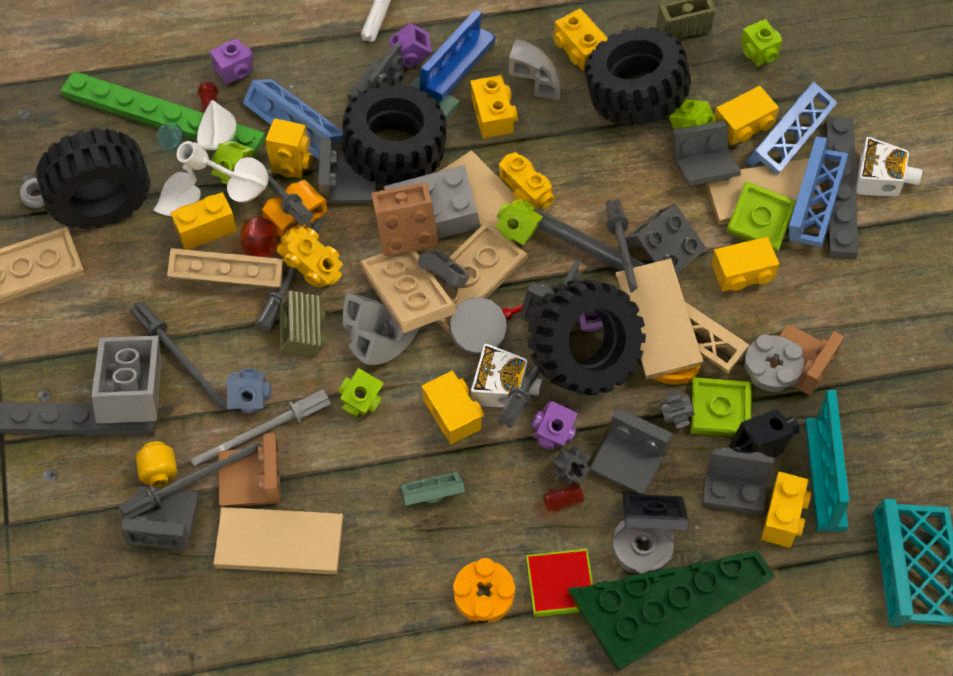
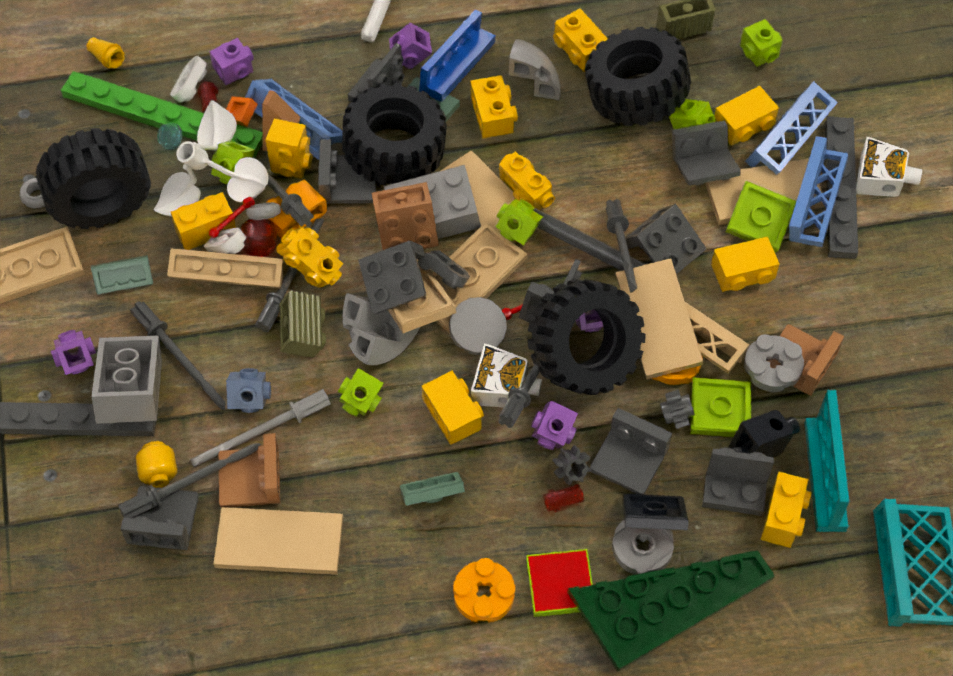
(77, 361): none -> medium lavender brick
(107, 53): none -> yellow cone
(122, 274): none -> sand green plate
(190, 76): none -> white plate
(215, 231): none -> red hinge
(227, 242): none -> white plate
(242, 109): none -> orange plate
(263, 211): none -> light grey piece
(275, 108): none -> medium nougat slope
(393, 276): none -> dark grey bracket

